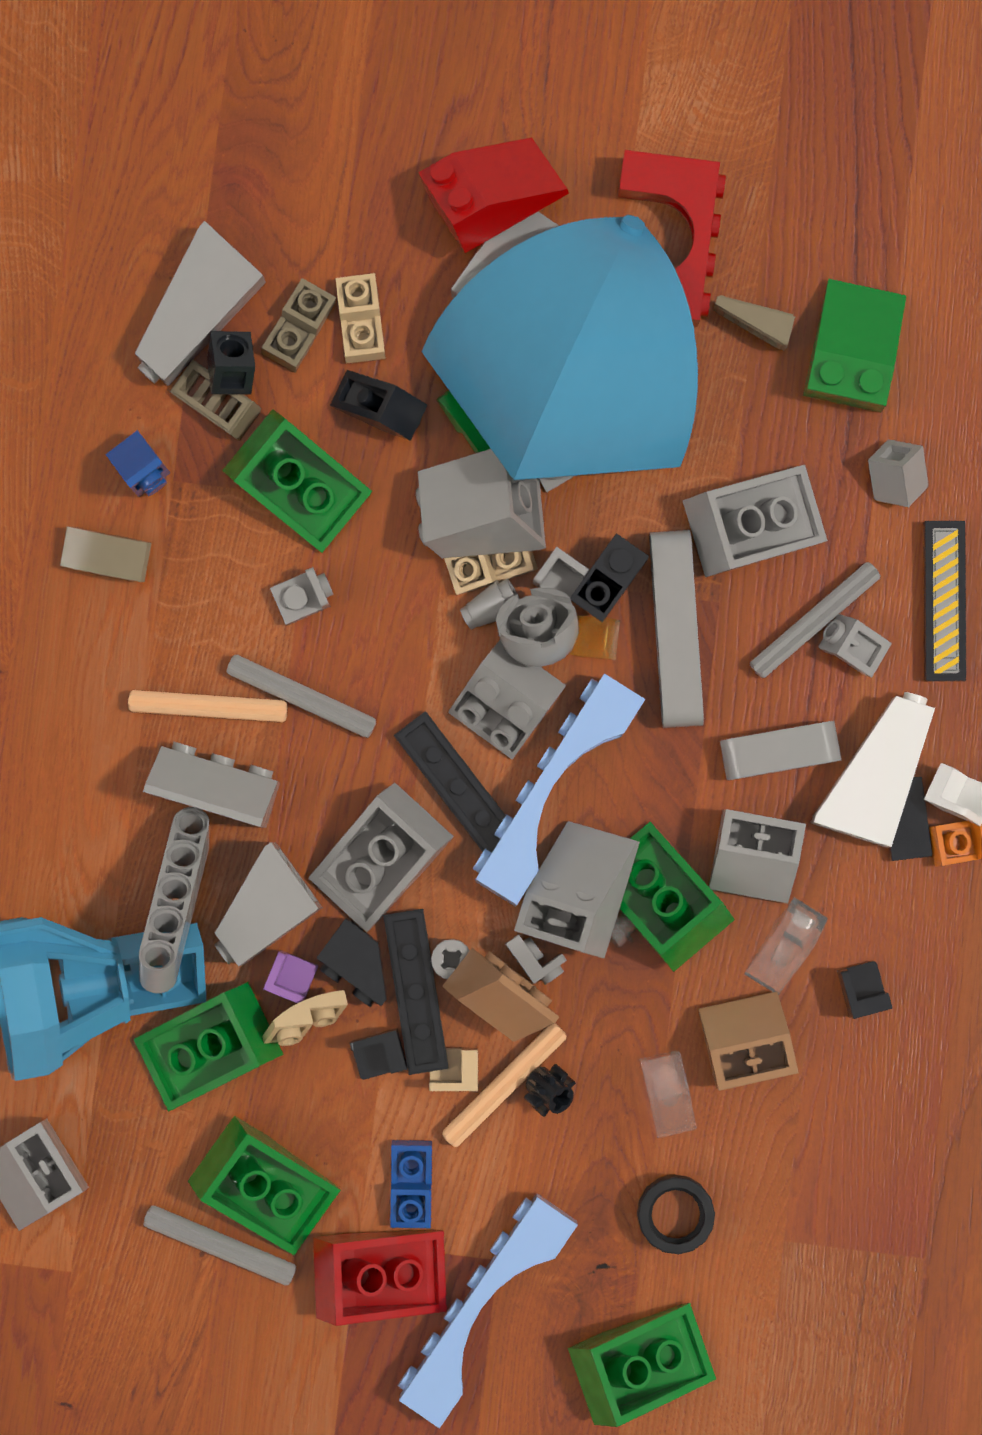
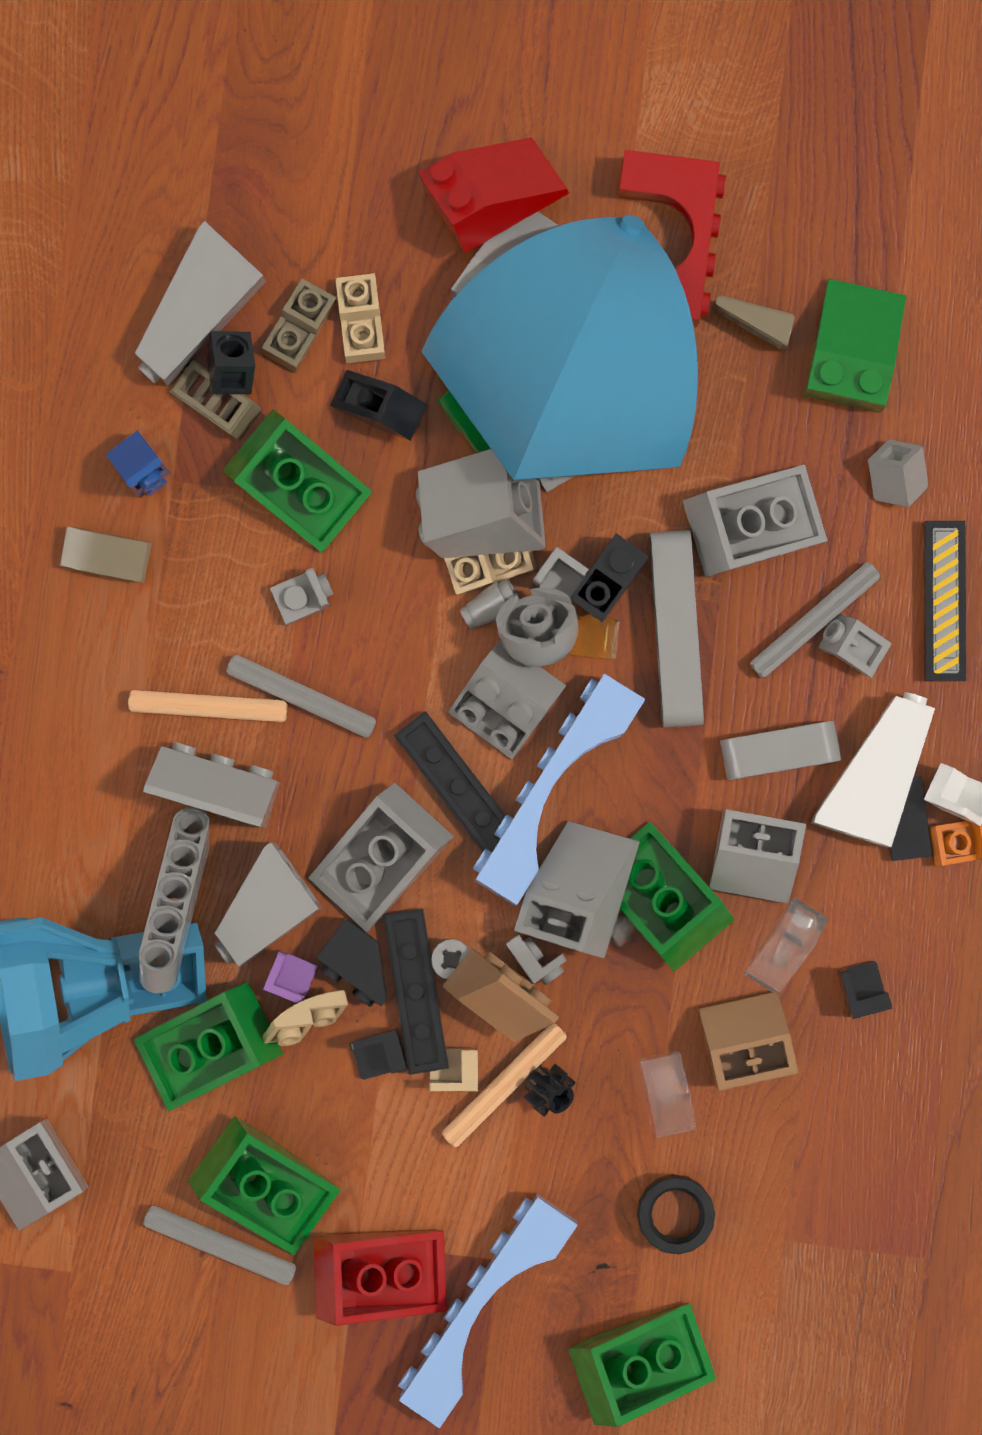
(411, 1184): blue slope -> none

